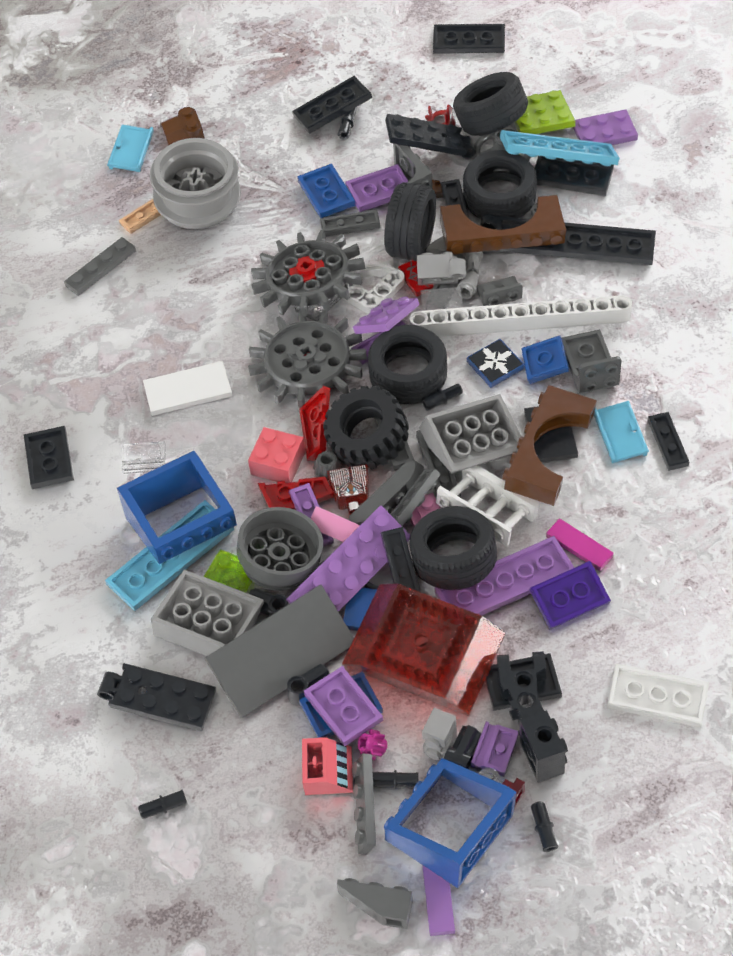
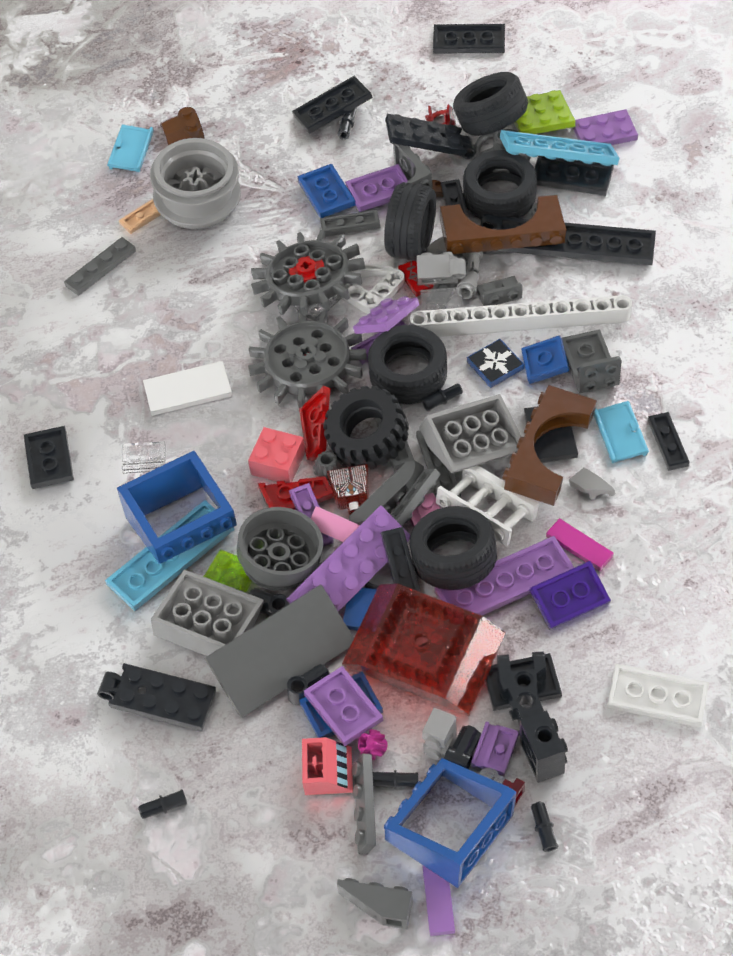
(590, 483): none -> light grey slope

